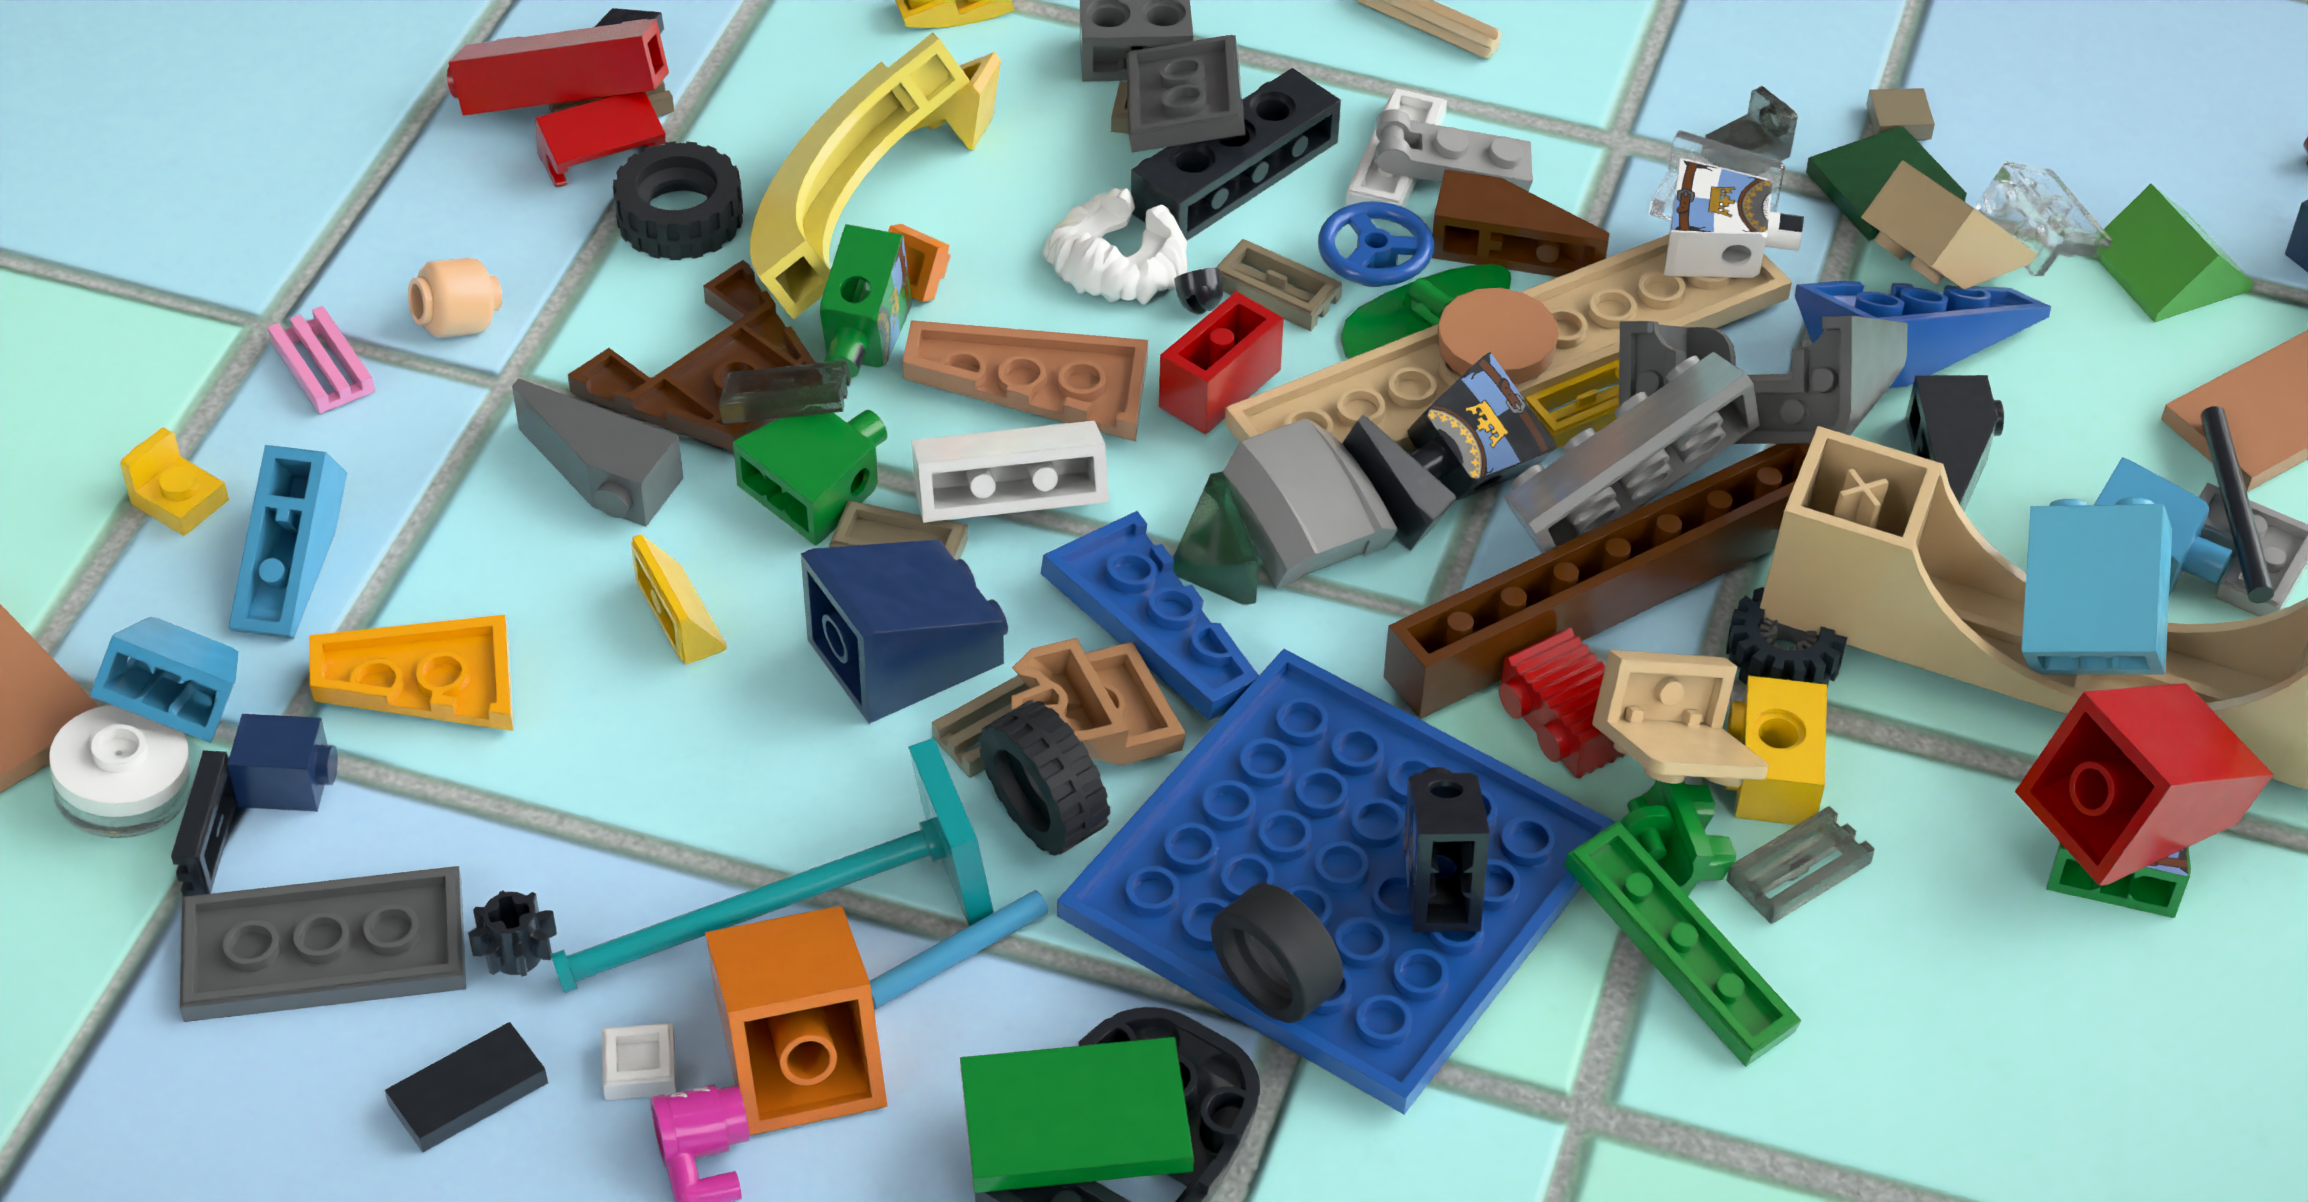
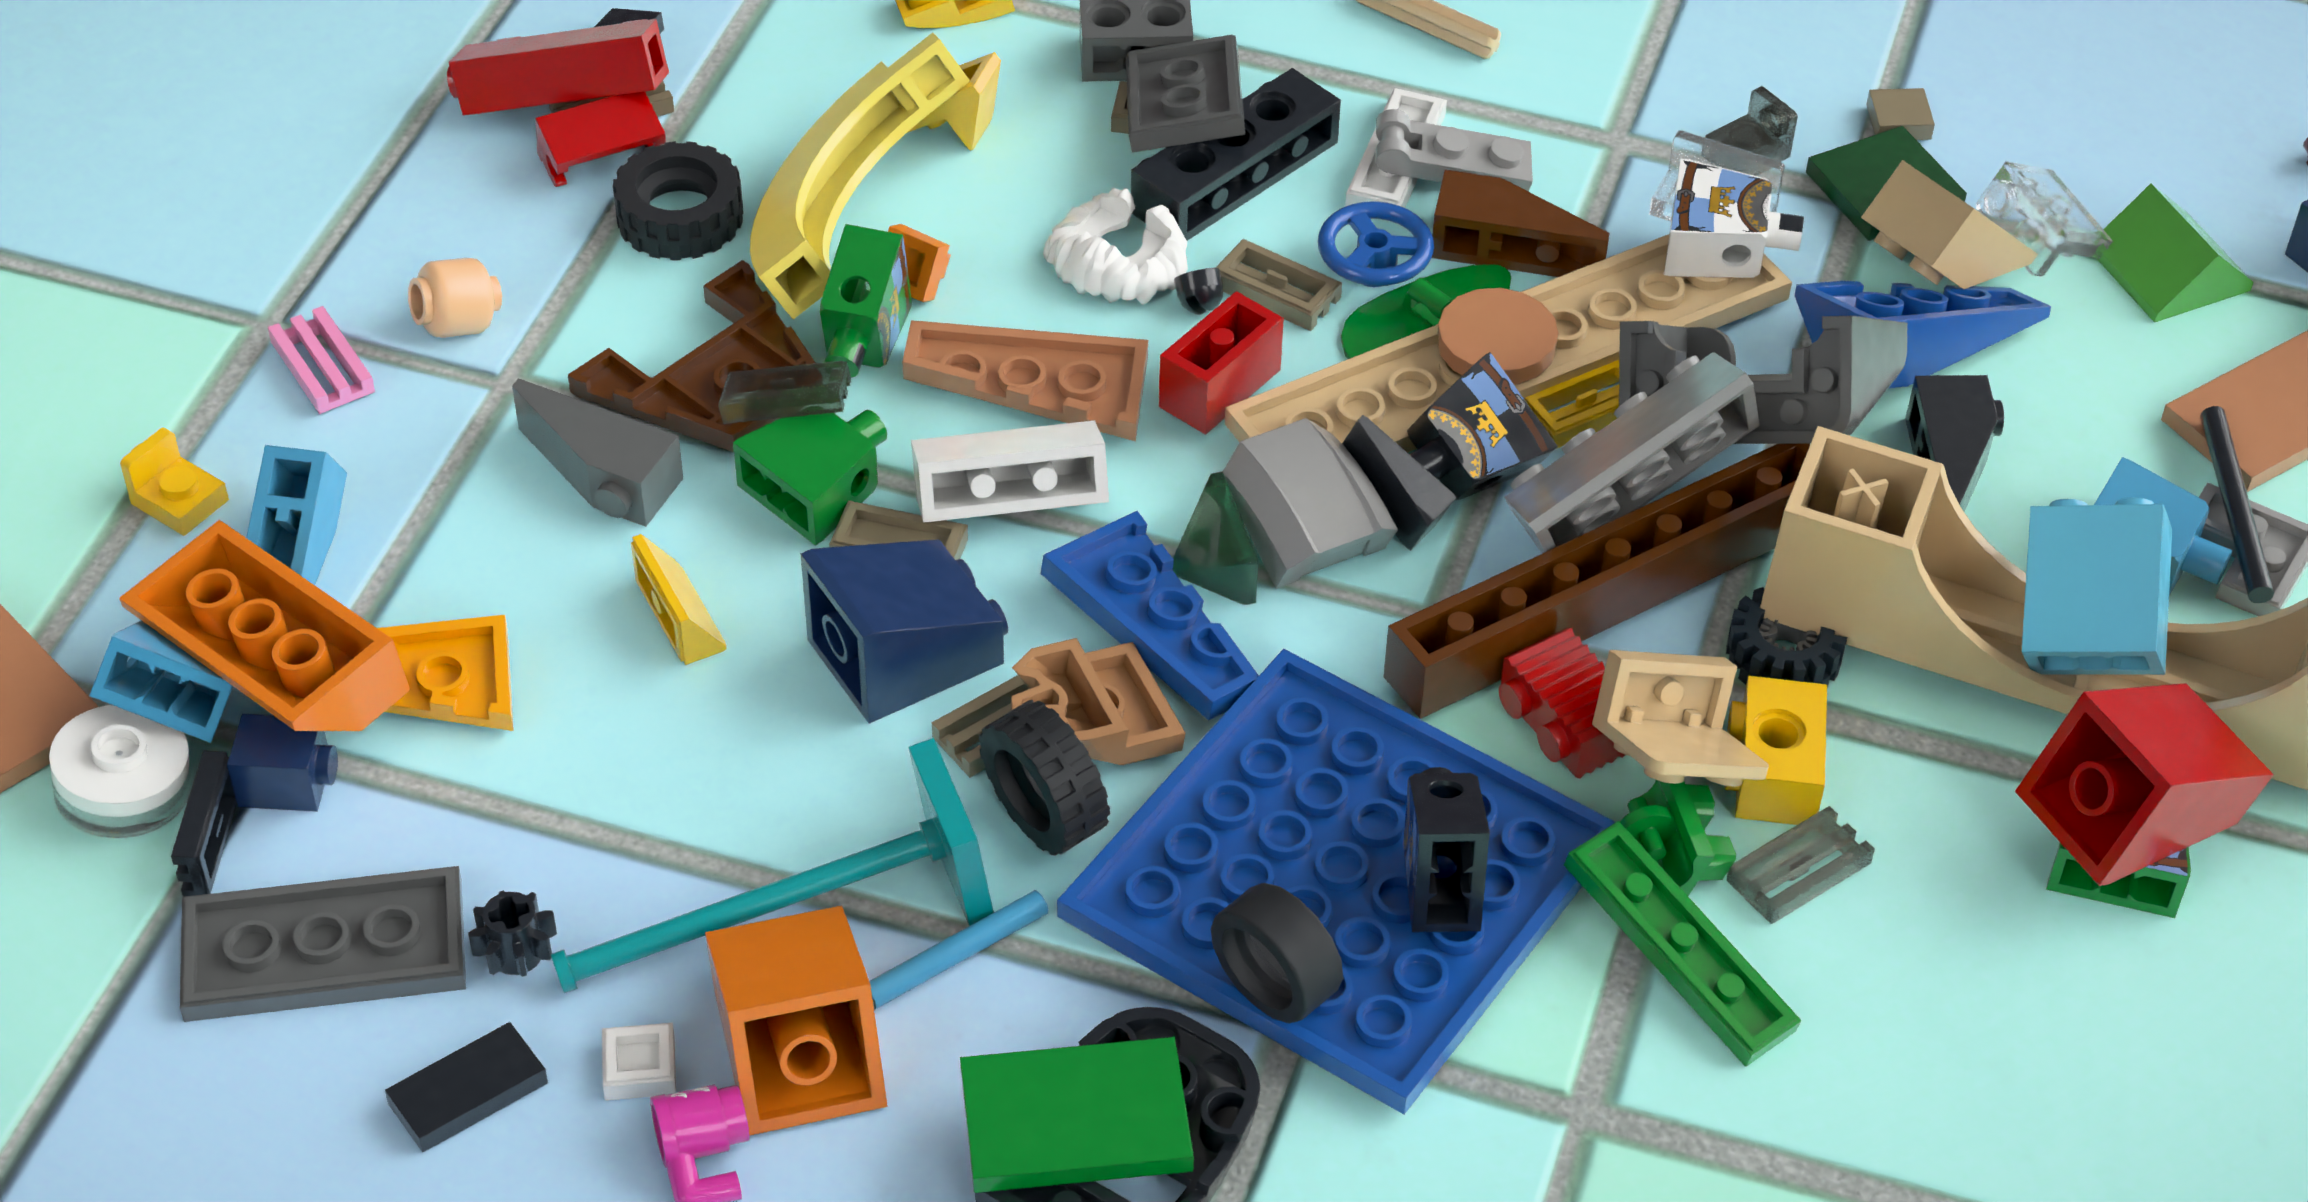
(271, 633): none -> orange slope

